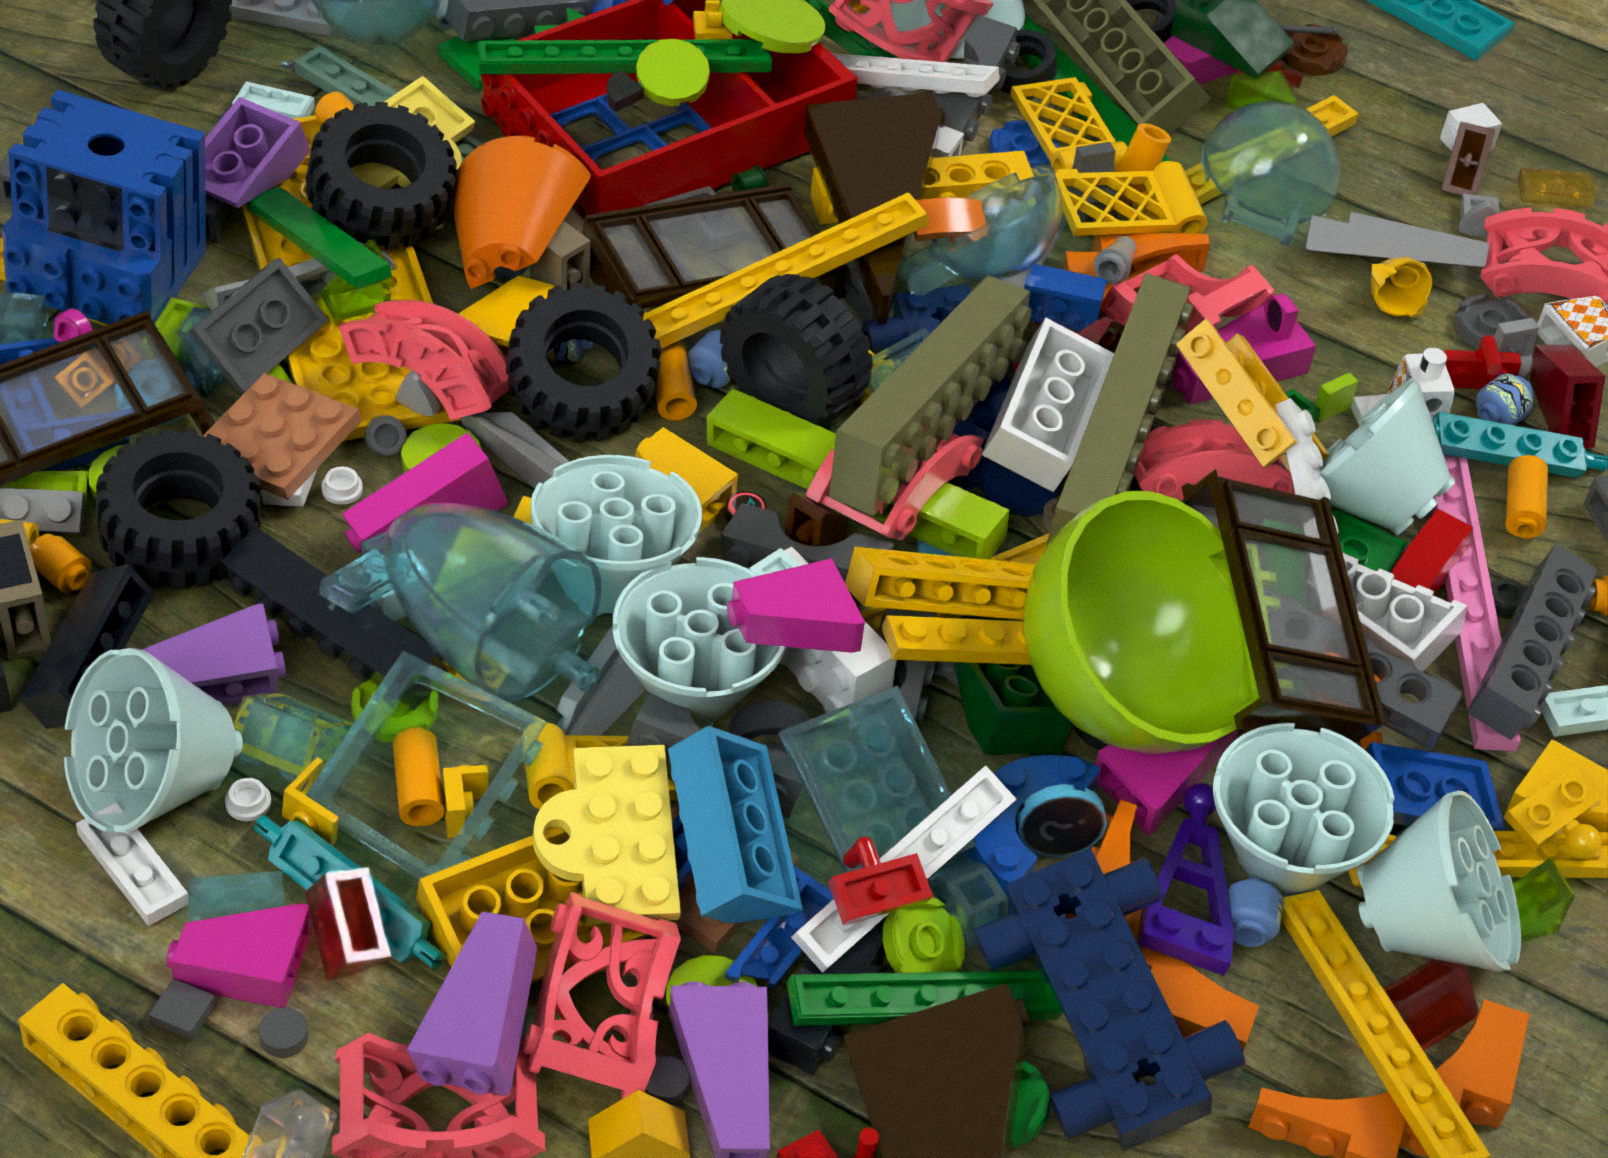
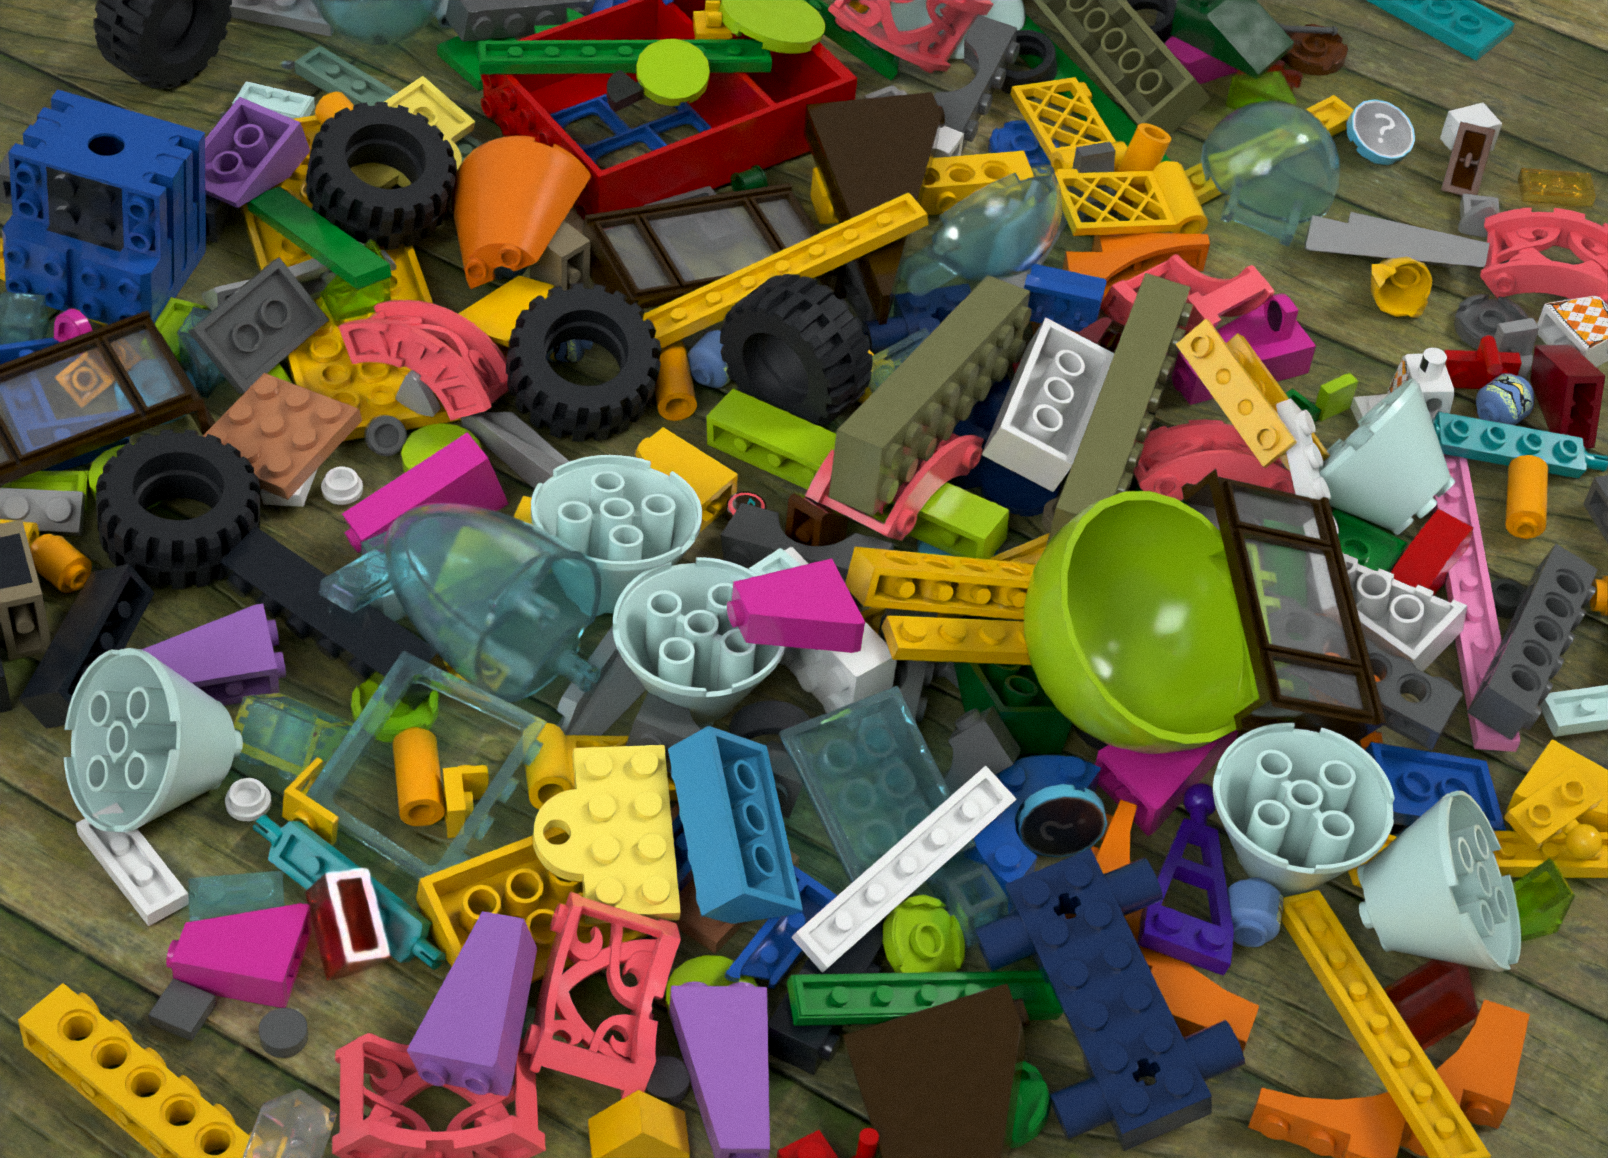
(877, 886): red plate -> none
(920, 74): white plate -> none
(950, 218): orange slope -> none
(977, 743): none -> dark grey arch
(1115, 261): light grey cone -> none
(1380, 132): none -> tile

